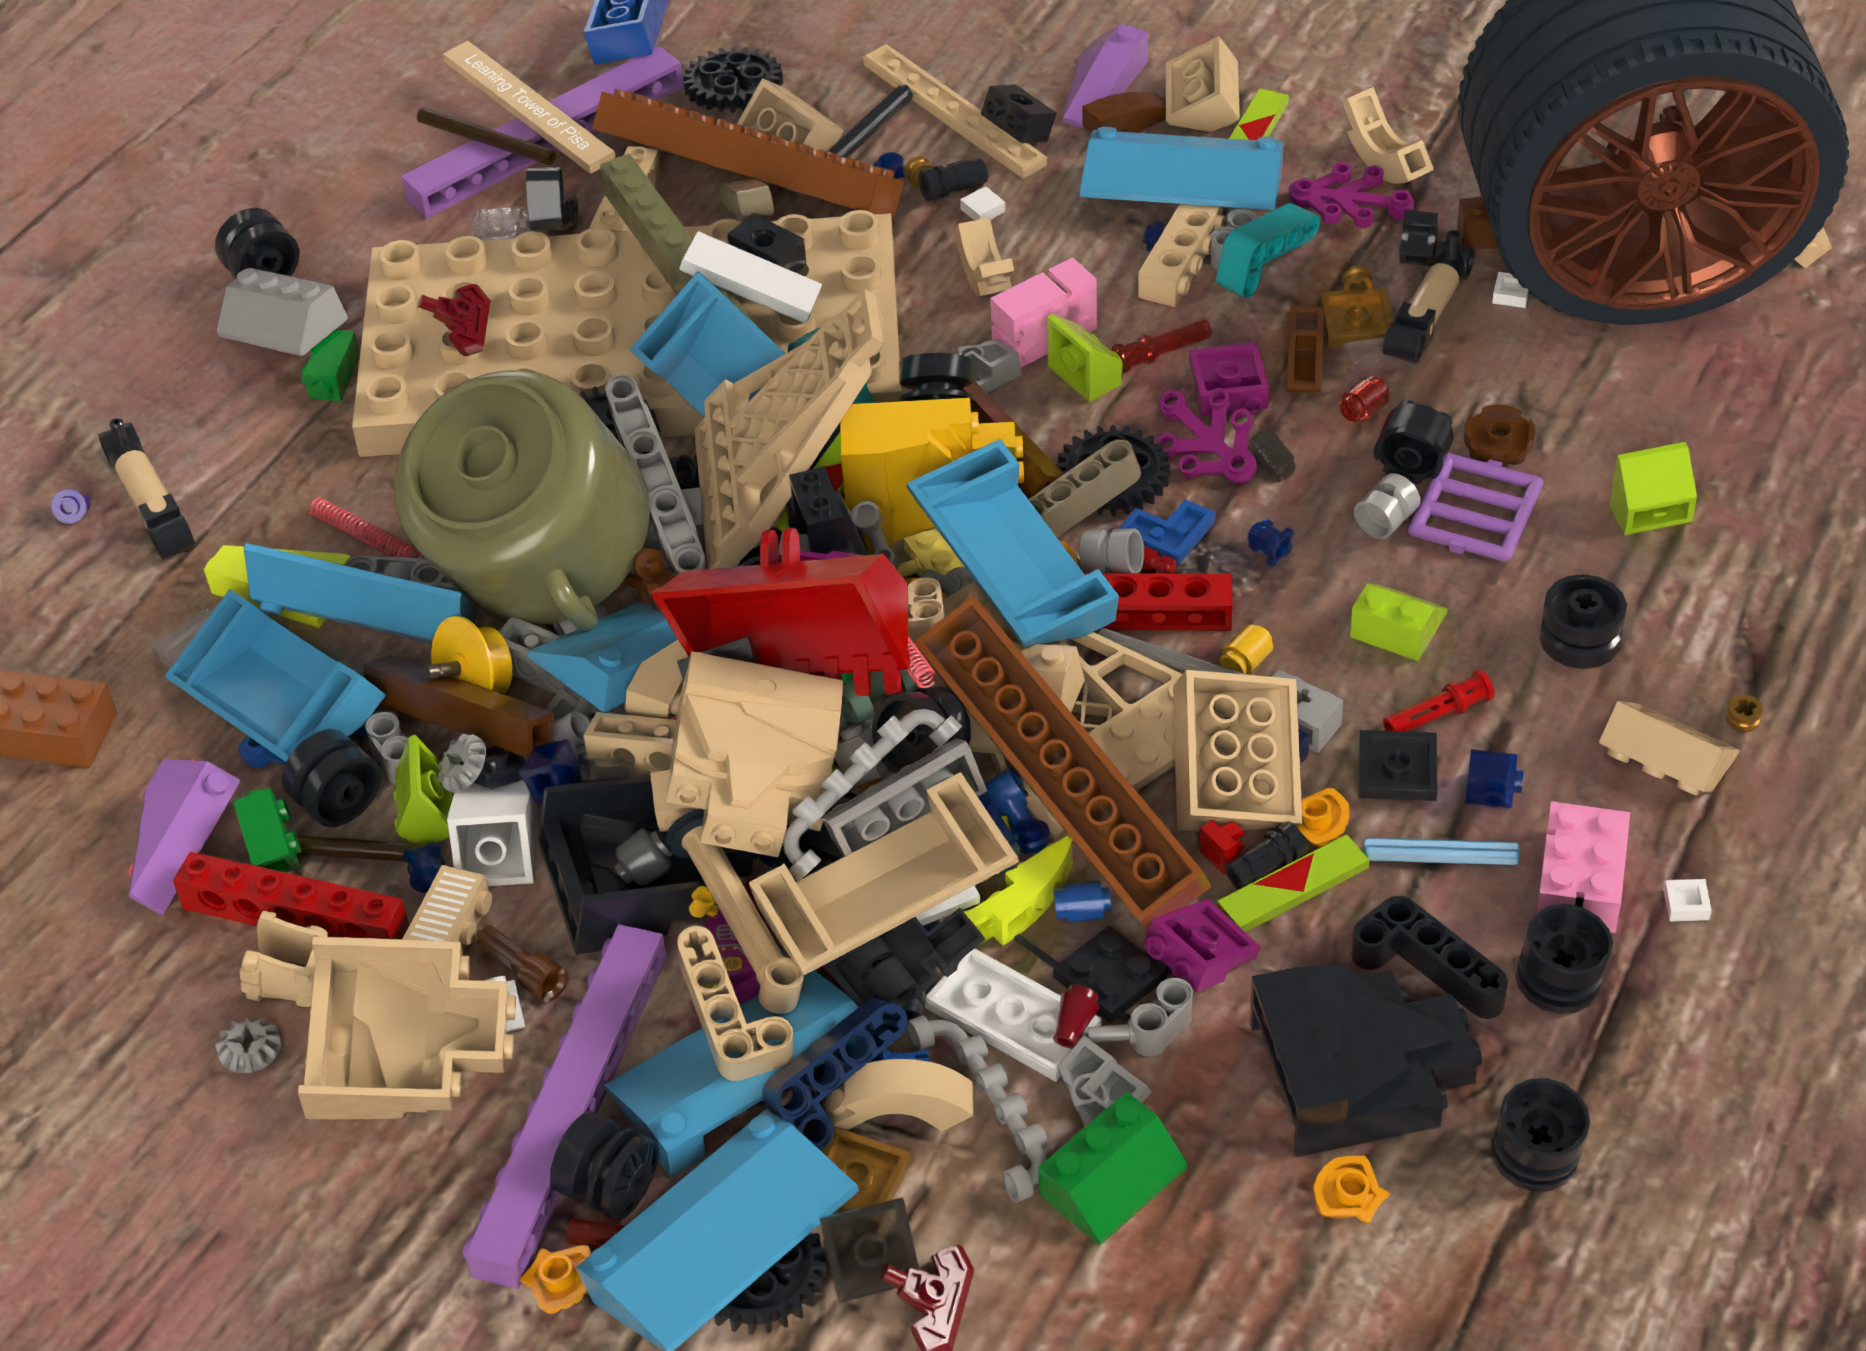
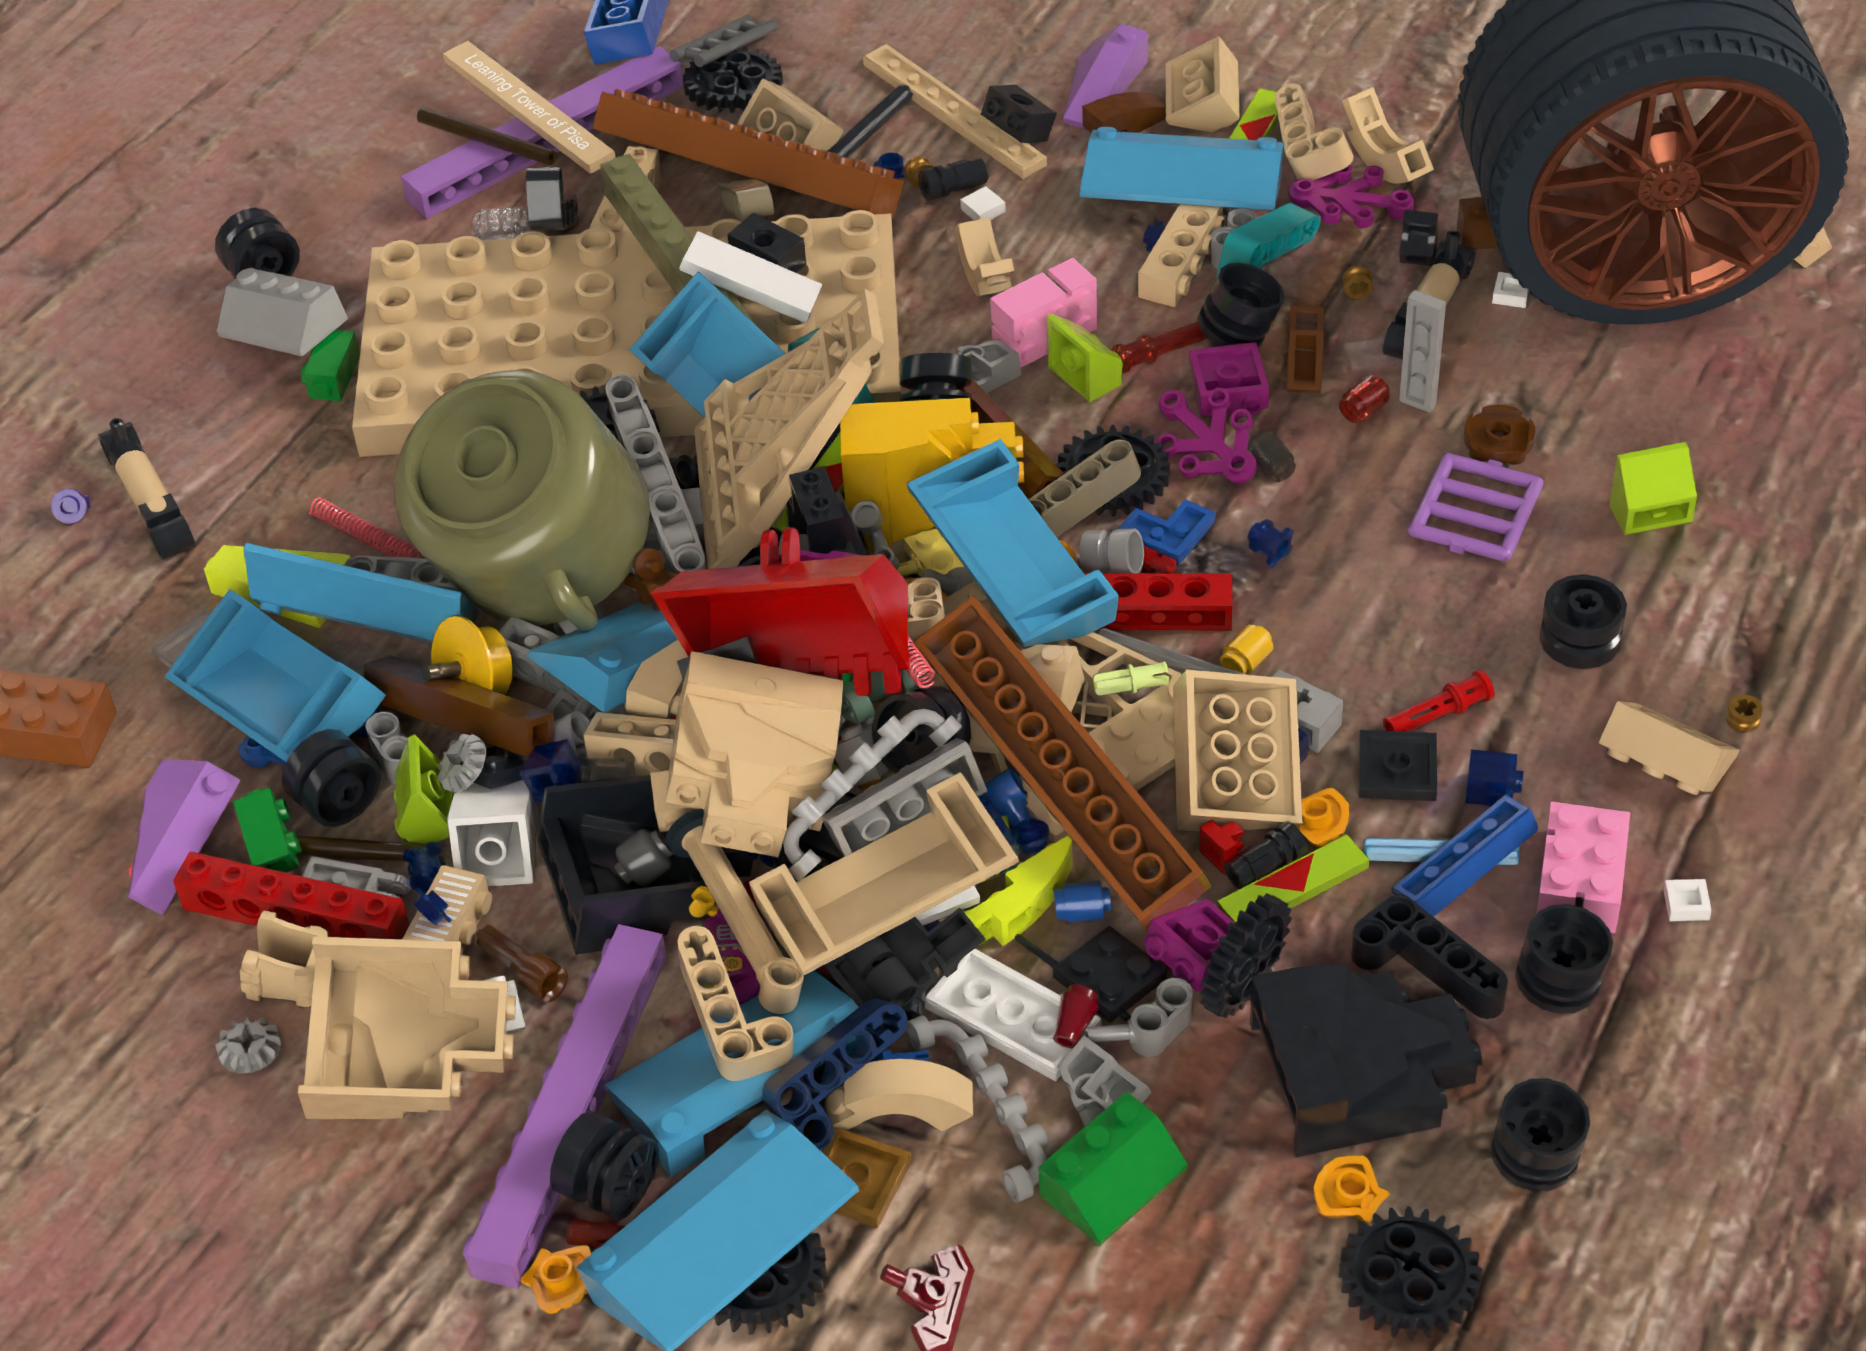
(356, 876): none -> light grey hinge
(431, 906): none -> clear blue plate
(464, 317): dark red piece -> none
(717, 47): none -> dark grey bar
(862, 1243): clear smoke slope -> none
(1130, 679): none -> yellowish green axle
(1240, 305): none -> black wheel
(1245, 951): none -> black gear
(1308, 152): none -> tan beam
(1355, 315): pearl gold tile -> none
(1387, 506): light grey wheel -> none
(1395, 620): lime slope -> none
(1410, 1273): none -> black gear
(1414, 441): black brick -> none
(1422, 351): none -> light grey plate
(1468, 855): none -> blue slope

